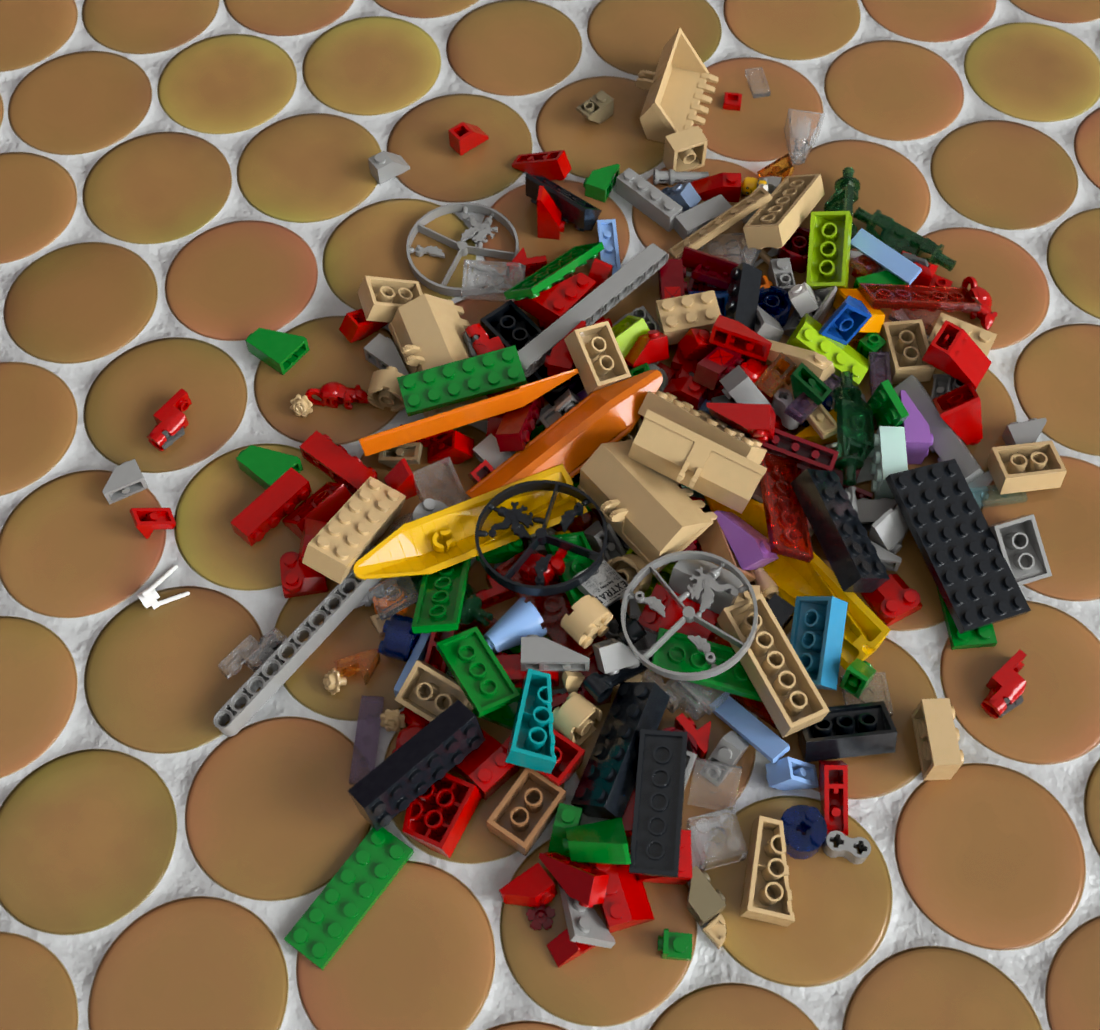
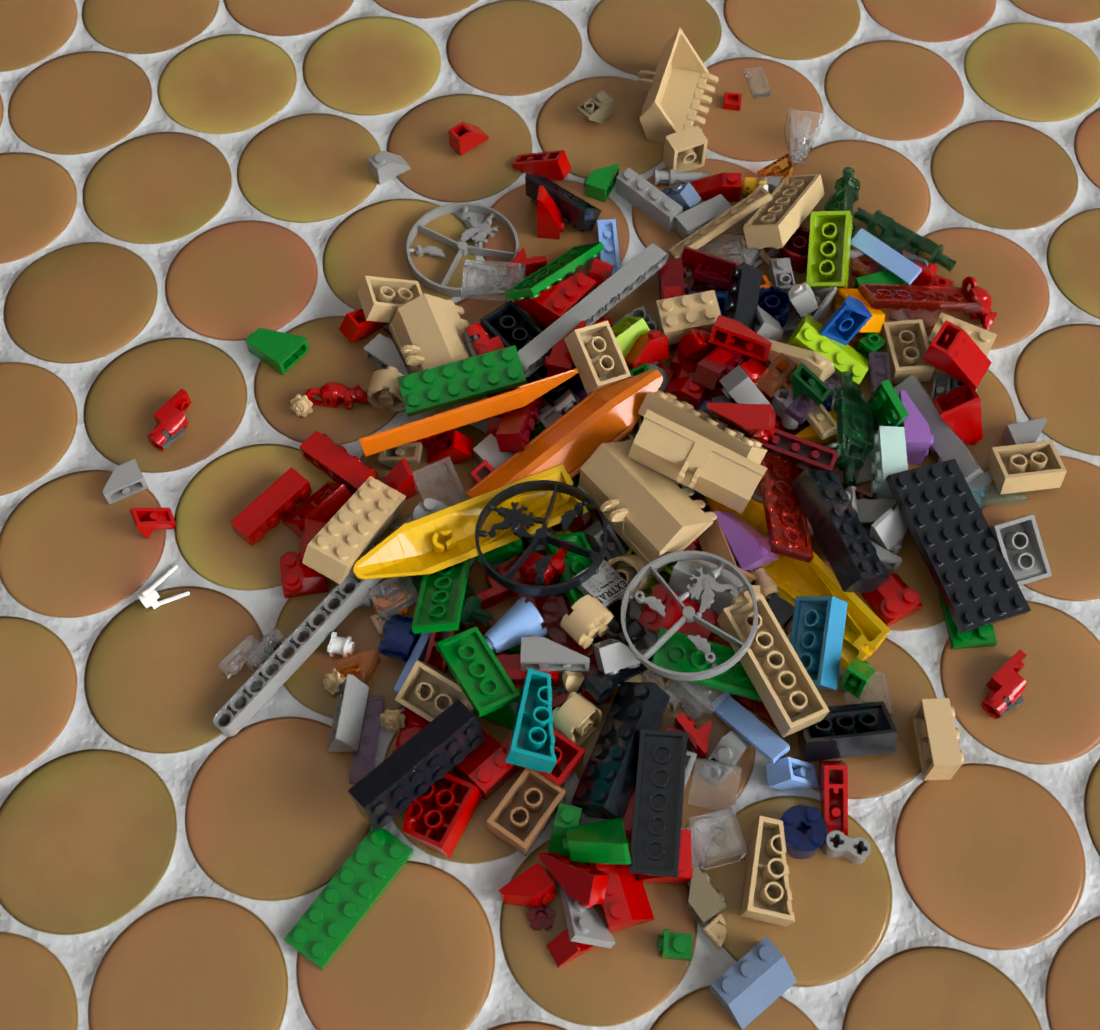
(266, 465): green slope -> none
(340, 645): none -> white brick
(348, 715): none -> light grey slope
(753, 983): none -> sand blue slope

